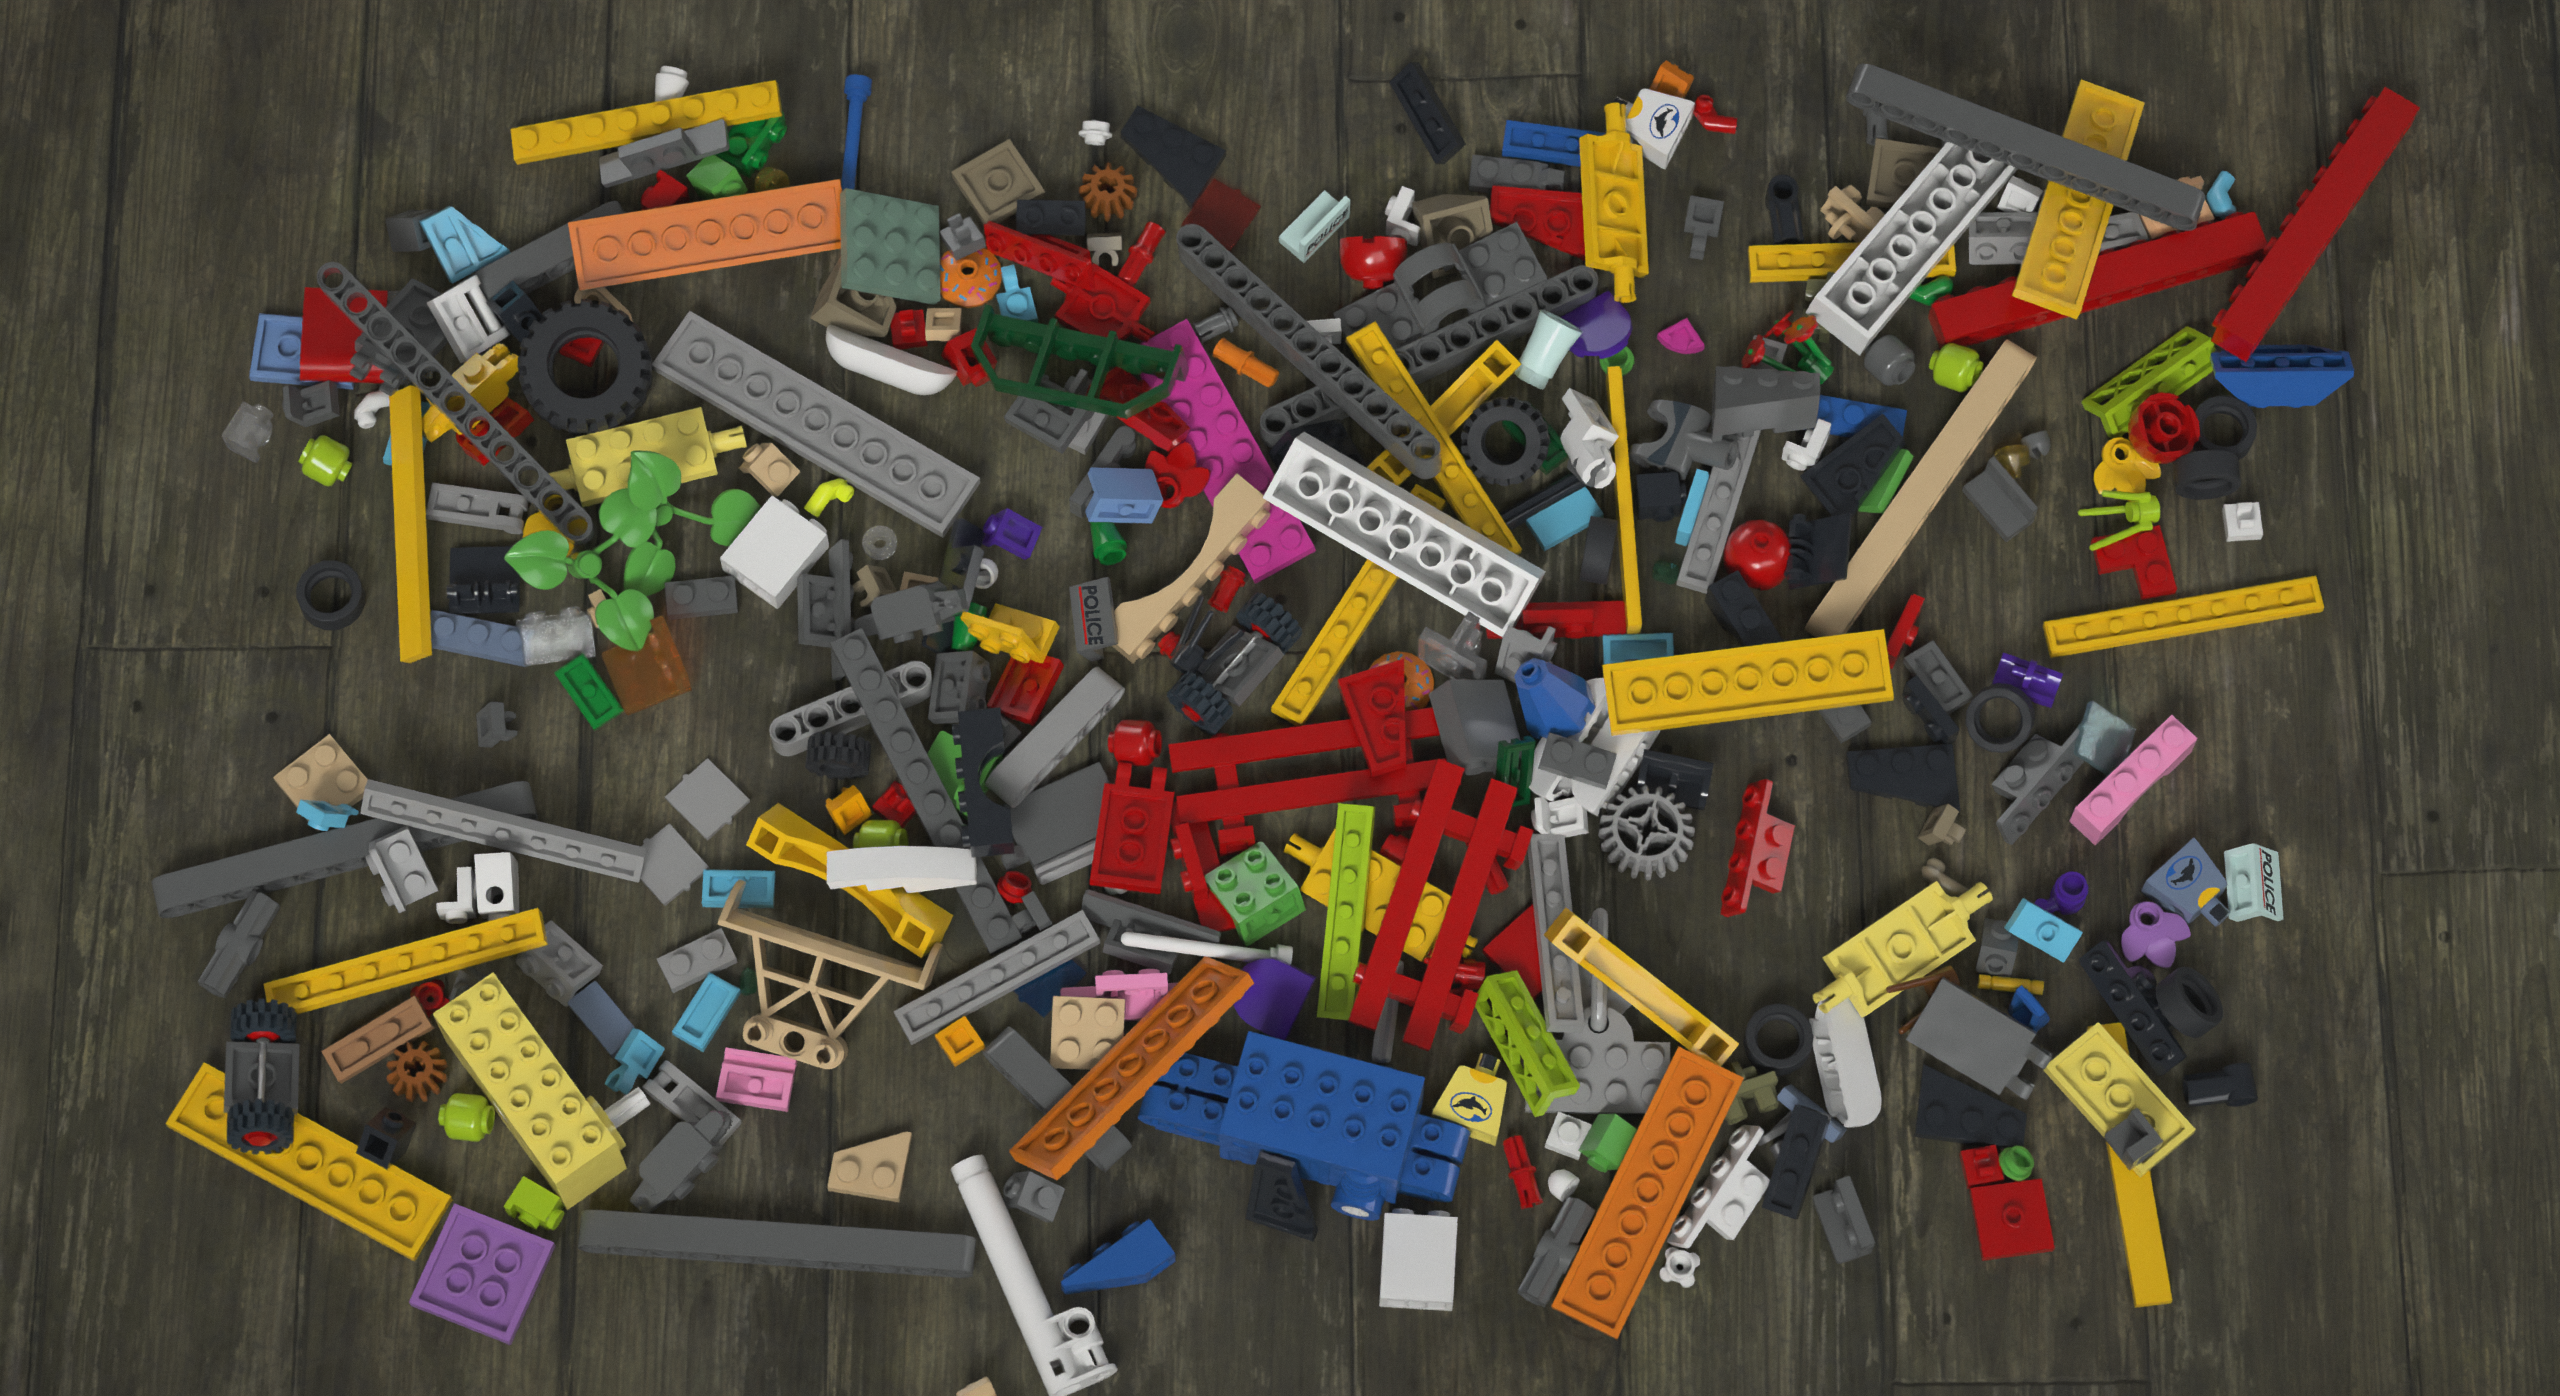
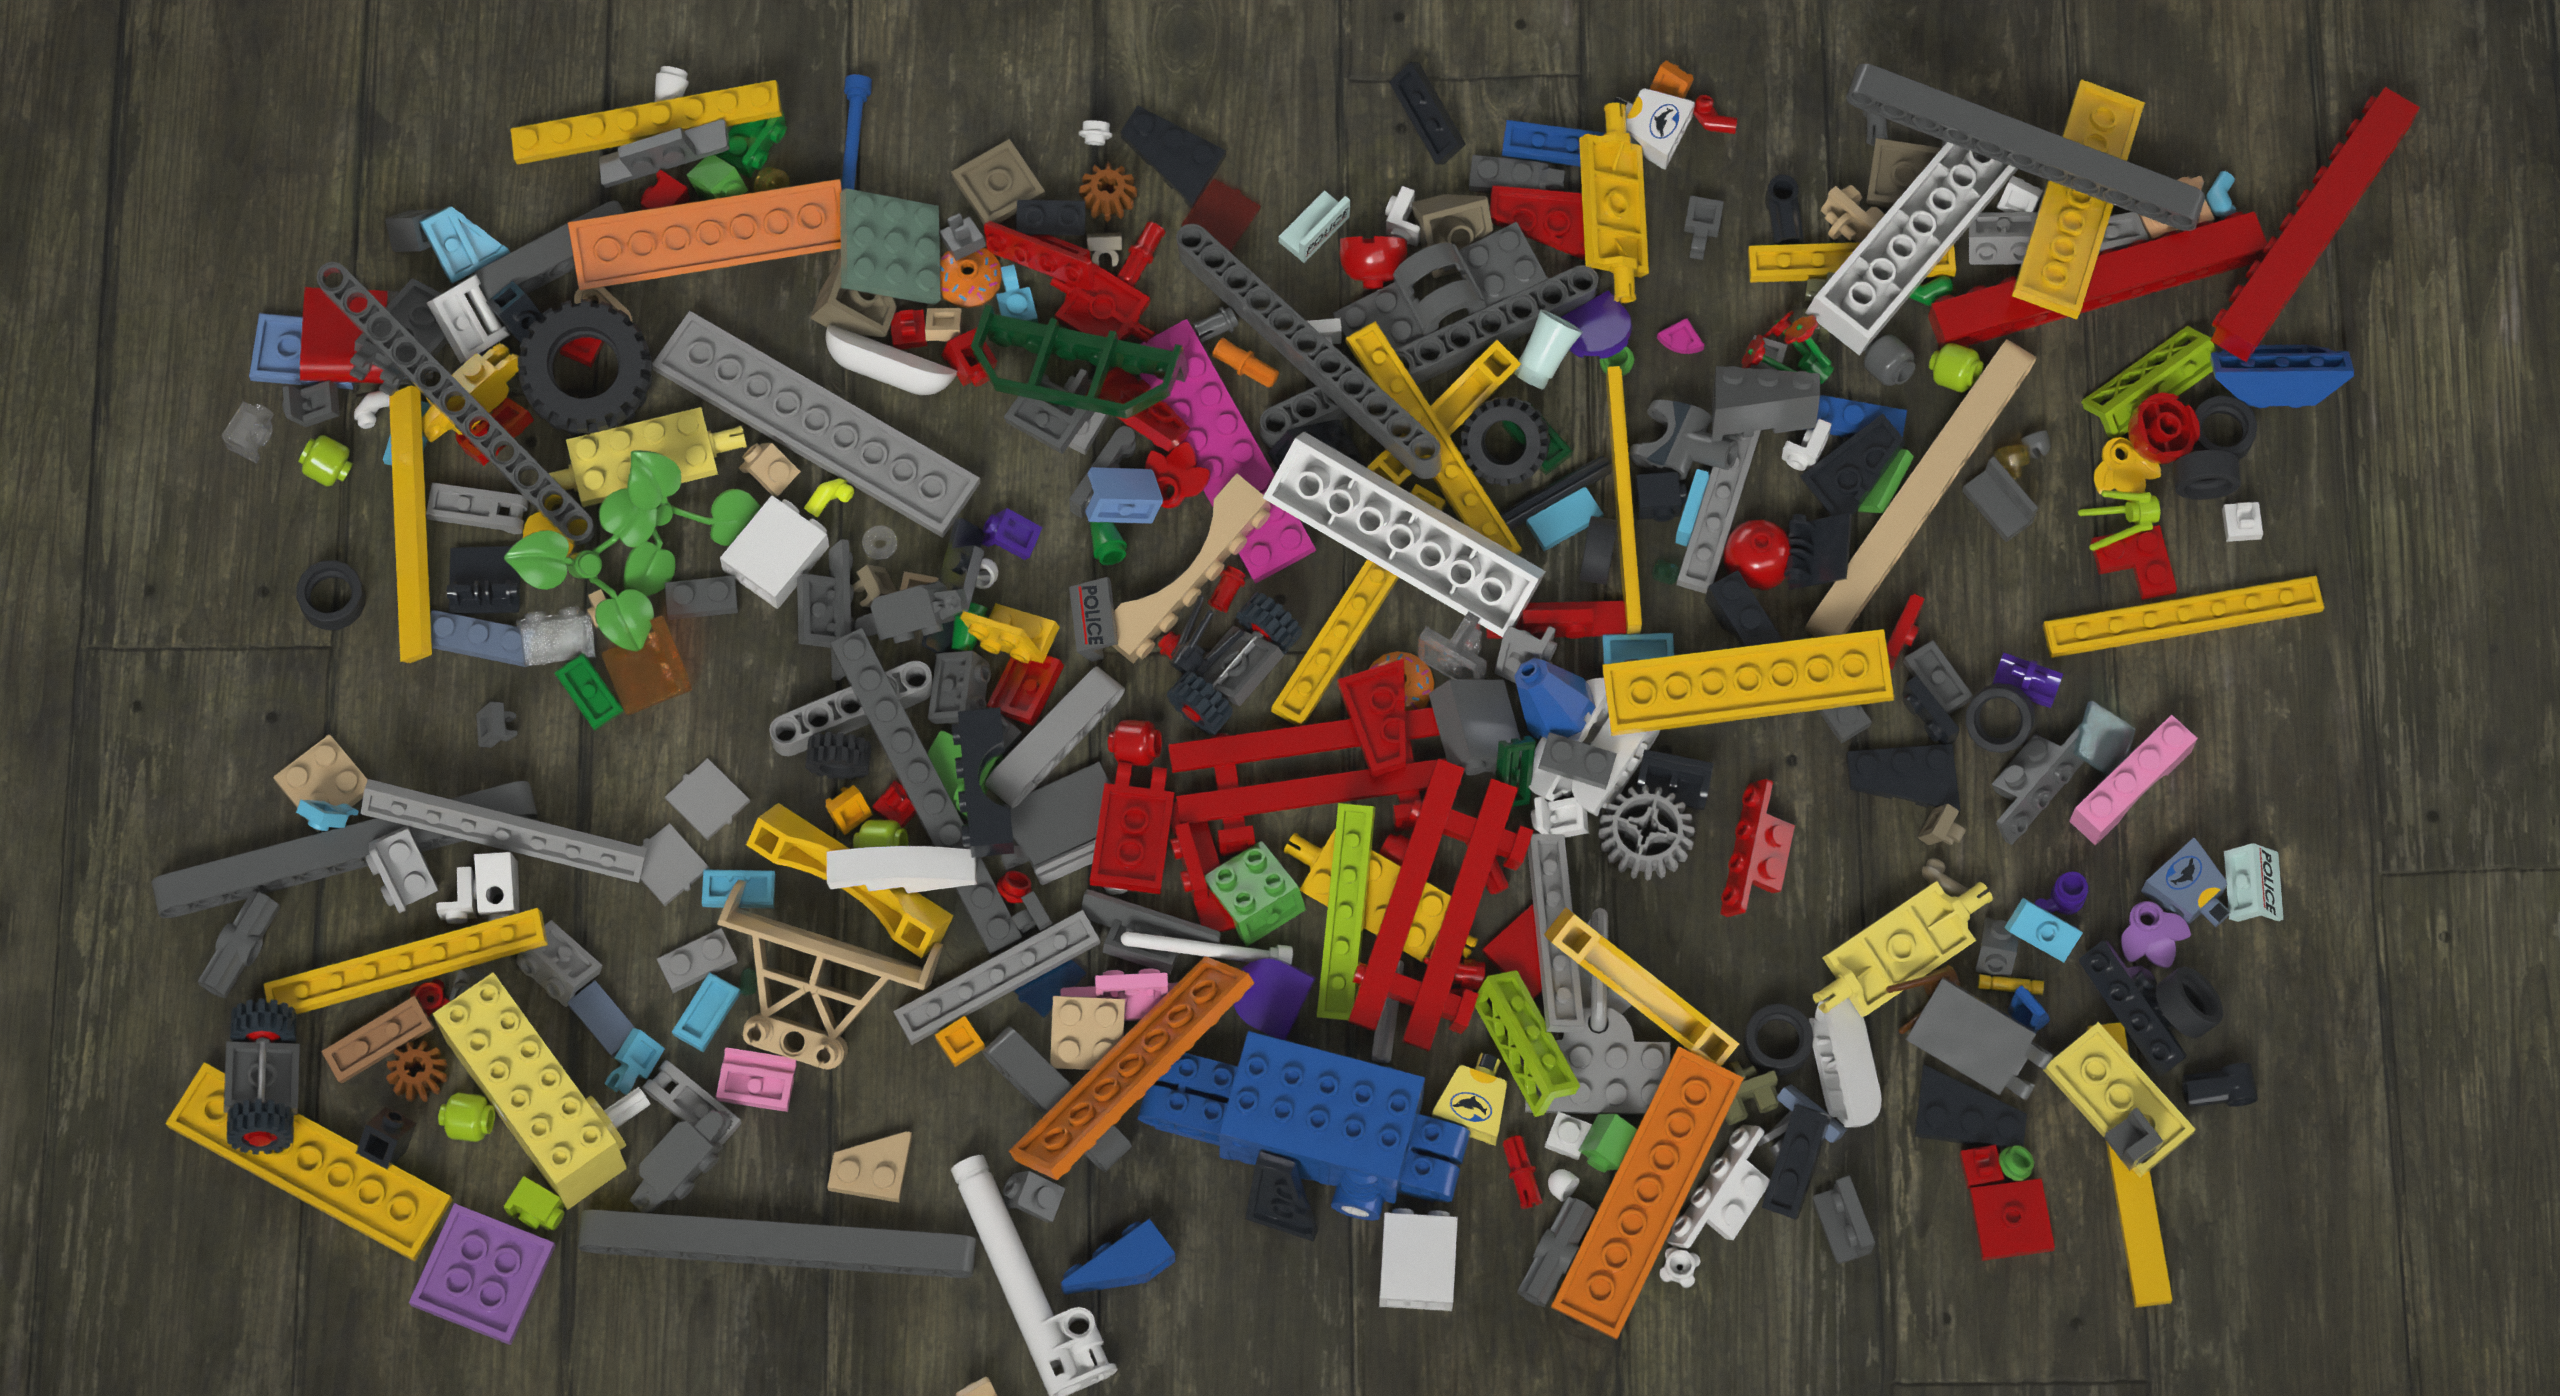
(1588, 440): white plate -> none

